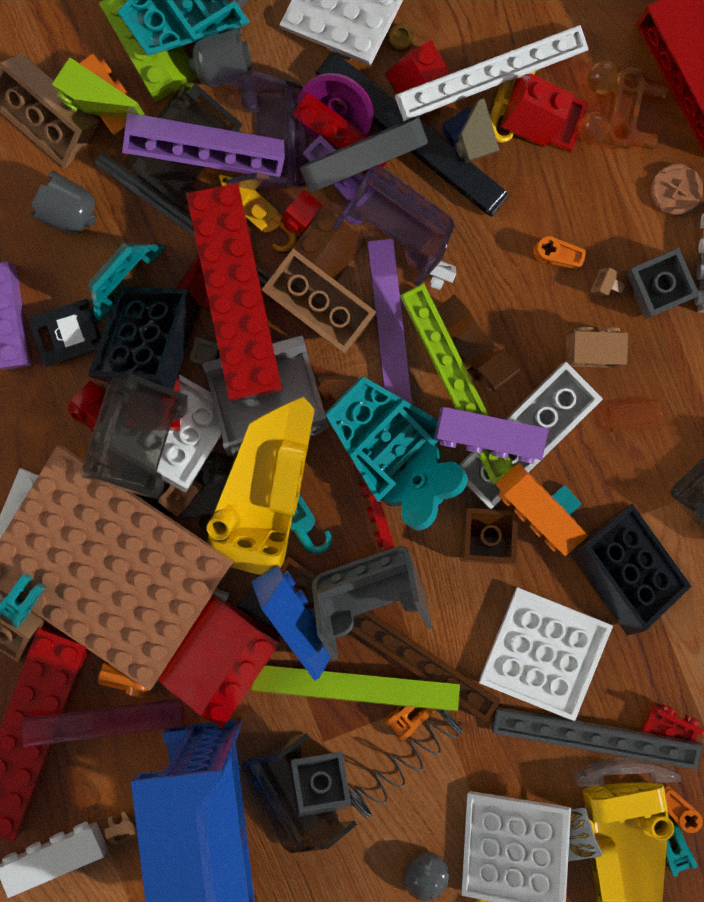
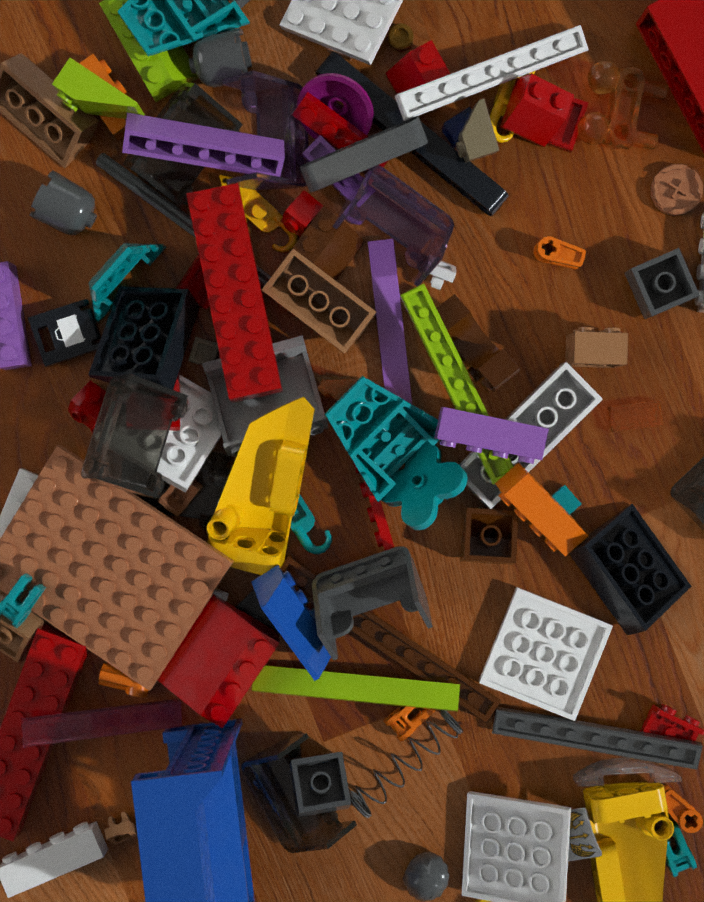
(607, 283): medium nougat tile -> none

